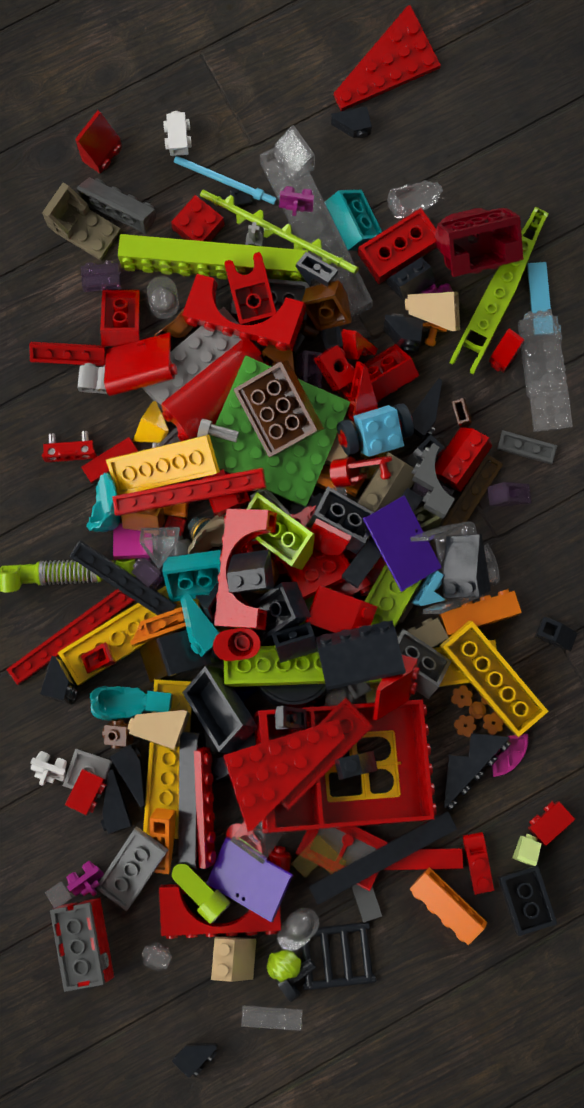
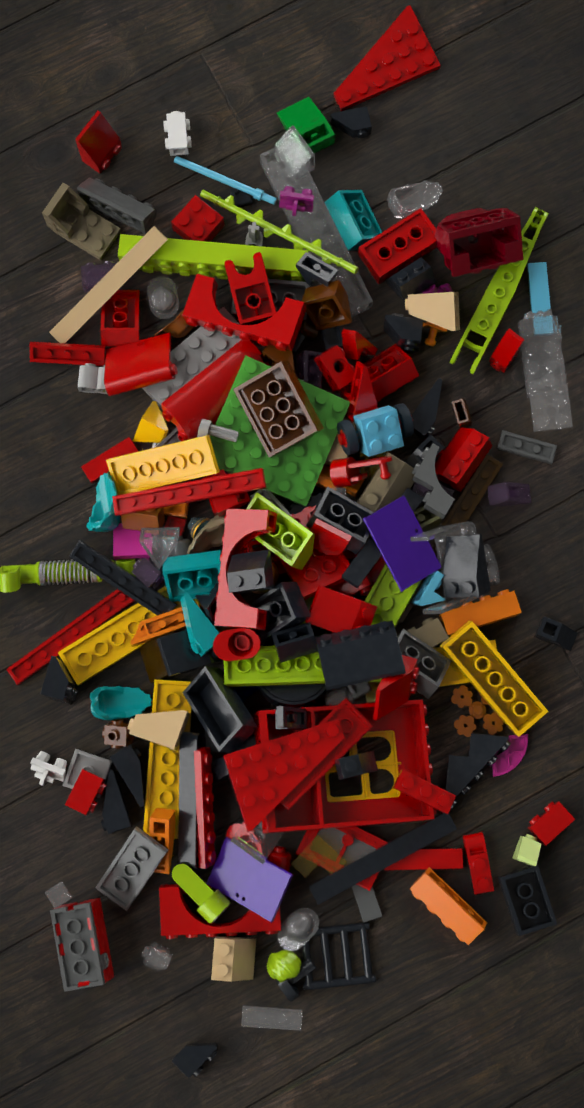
(68, 450): red piece -> none
(87, 882): magenta hips -> none
(98, 658): red slope -> none
(108, 285): none -> tan tile
(157, 701): teal brick -> none
(309, 123): none -> green slope
(424, 791): none -> red plate

